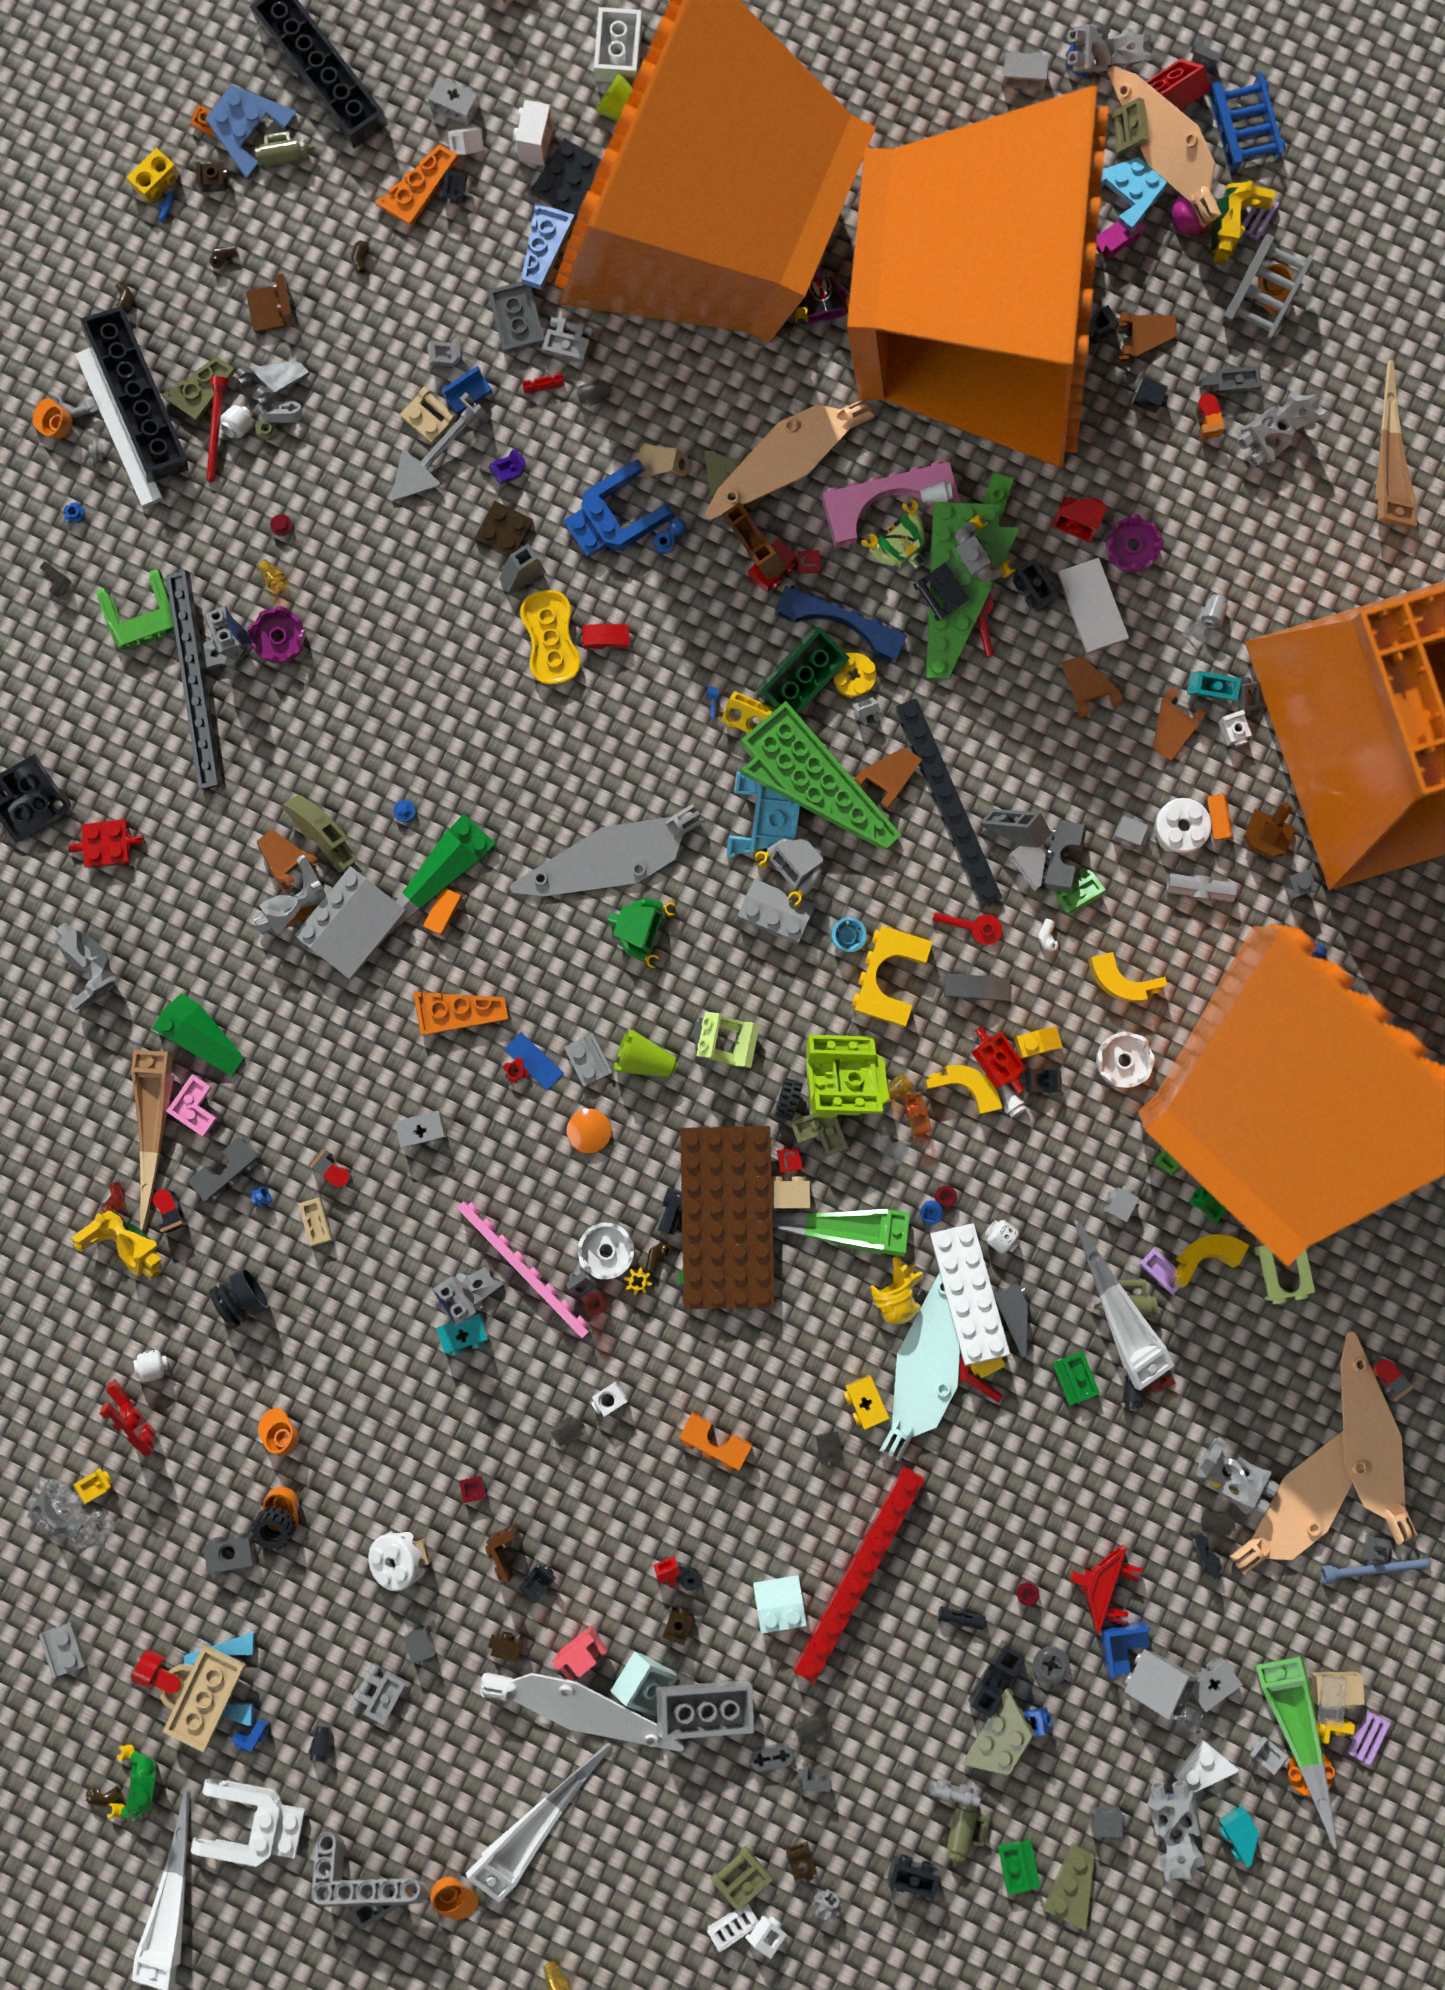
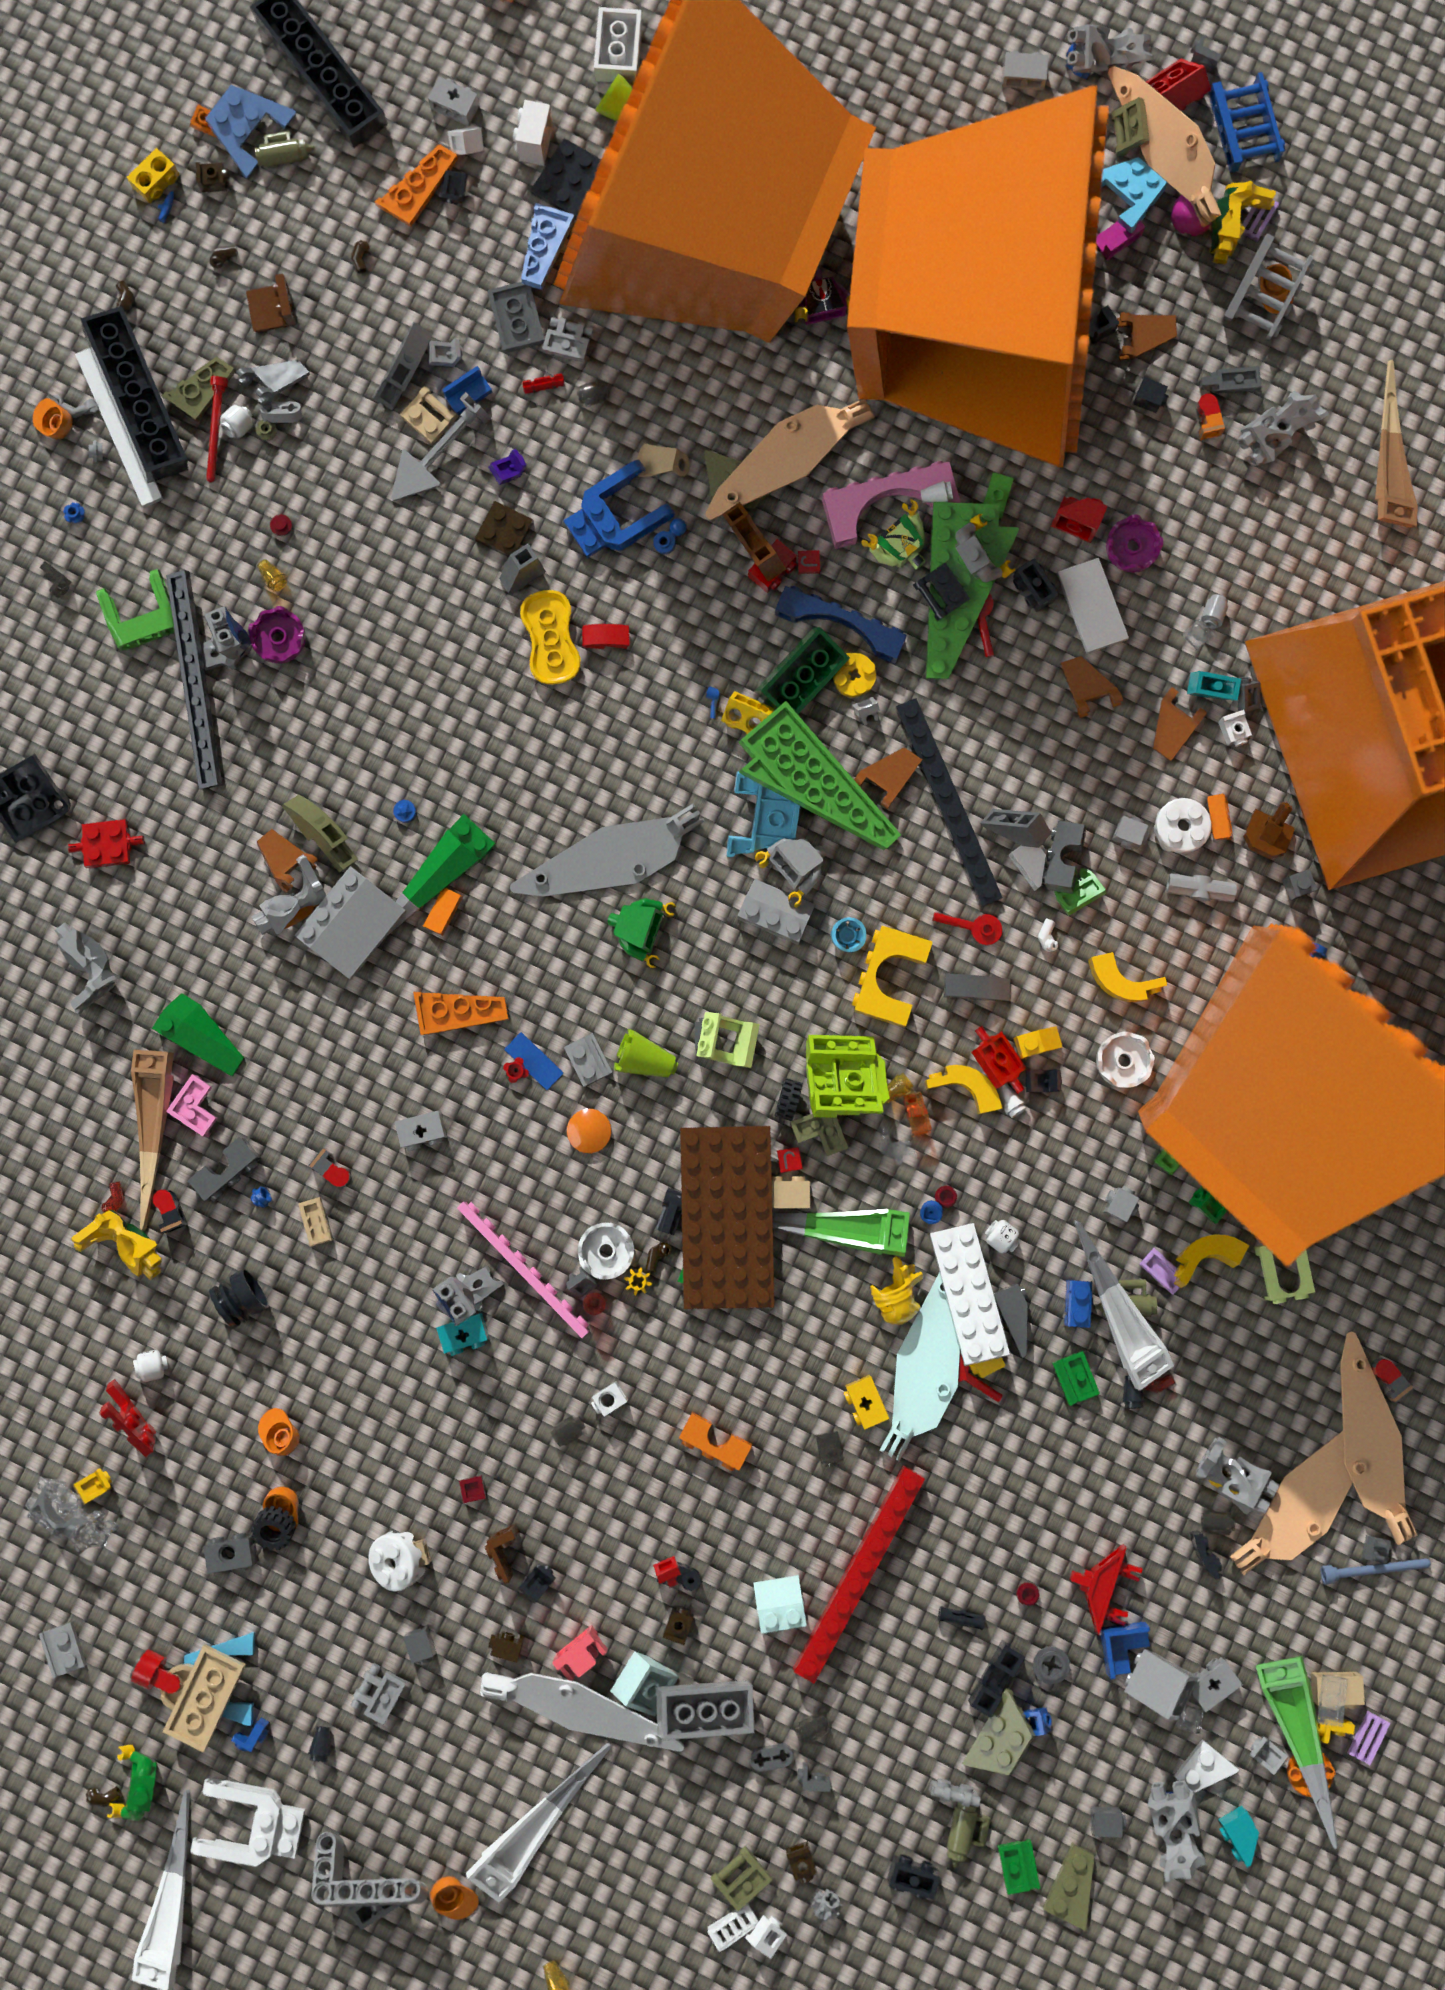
(403, 366): none -> dark grey slope
(1078, 1303): none -> blue brick

